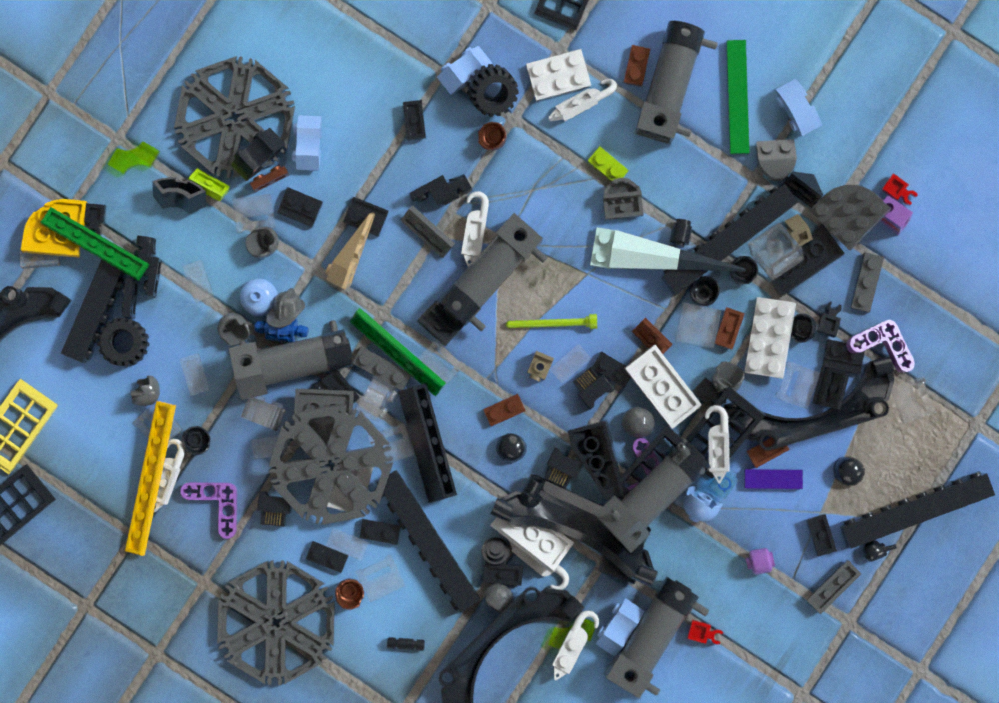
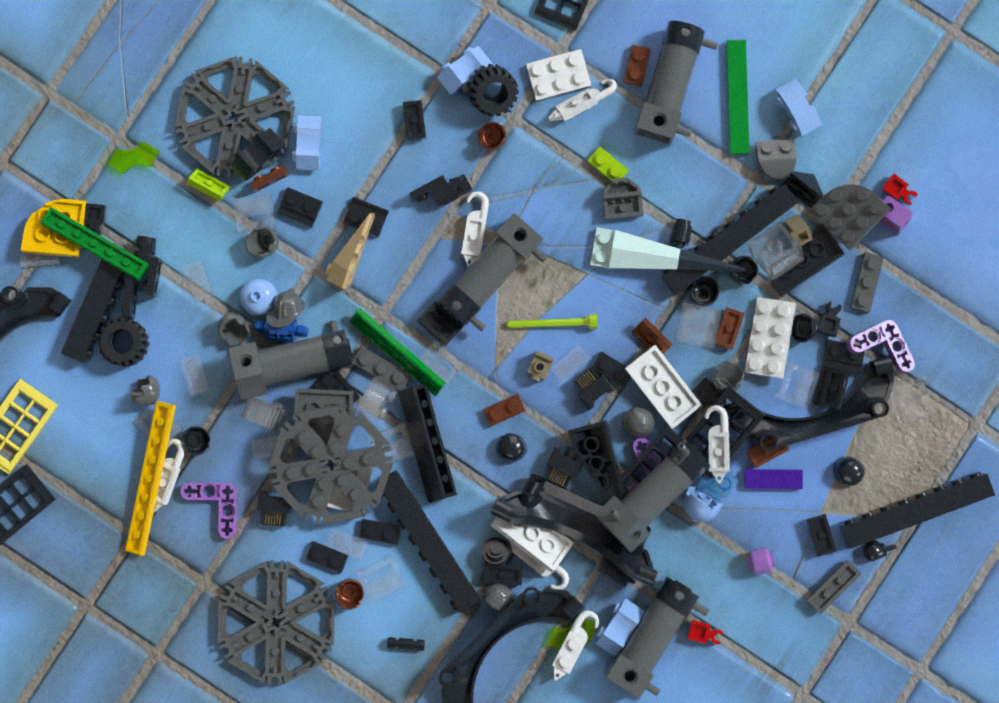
(179, 194): black brick -> none
(427, 231): dark grey plate -> none

